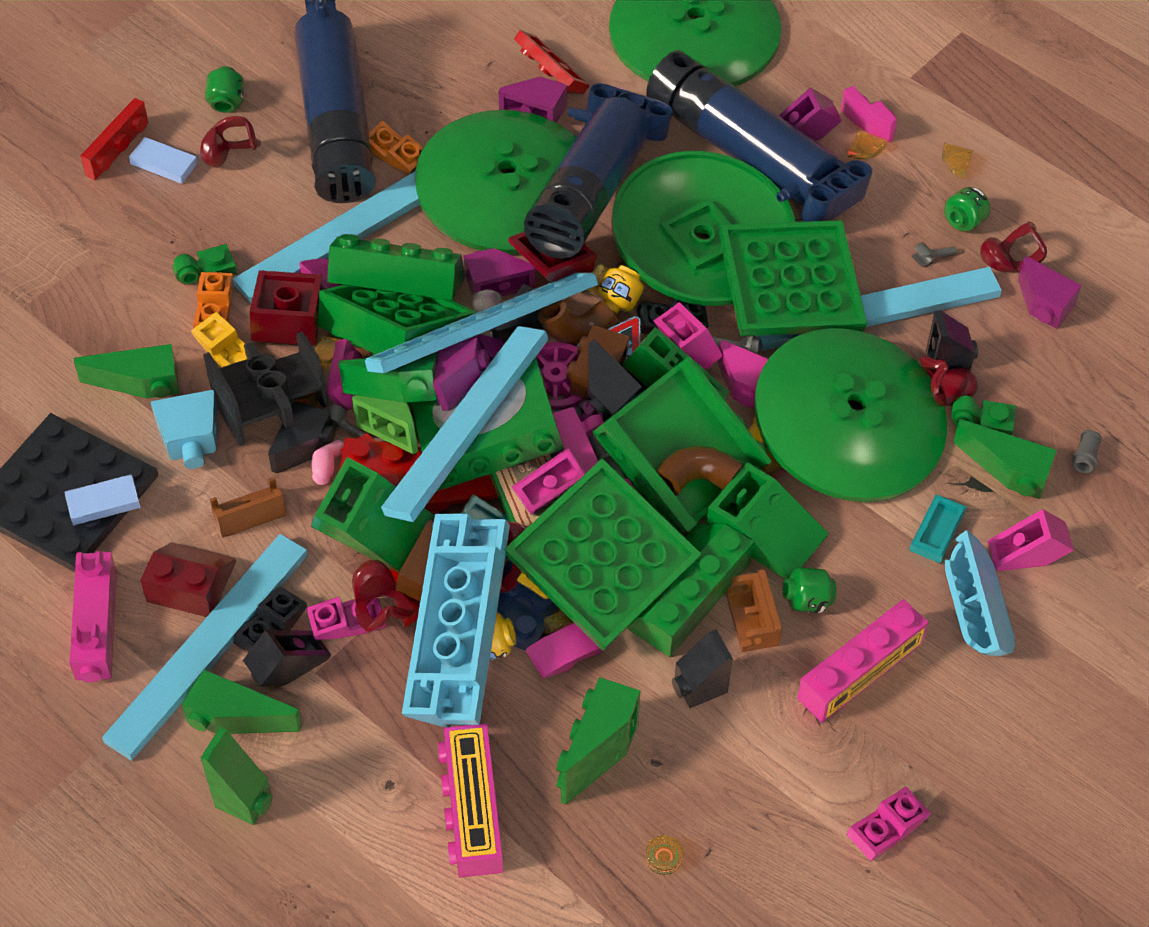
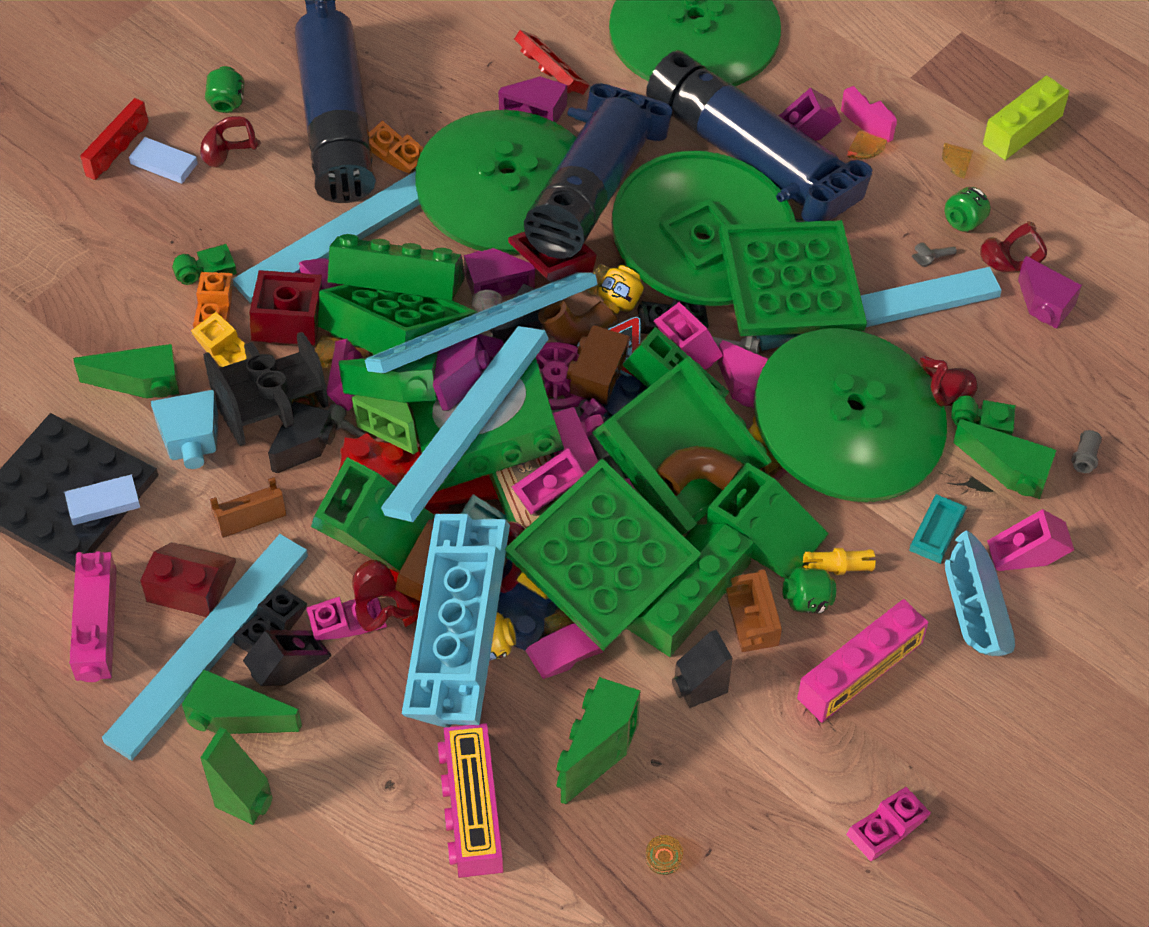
(324, 461): bright pink arm -> none
(607, 381): black slope -> none
(840, 560): none -> yellow pin
(951, 342): black slope -> none
(1025, 117): none -> lime brick

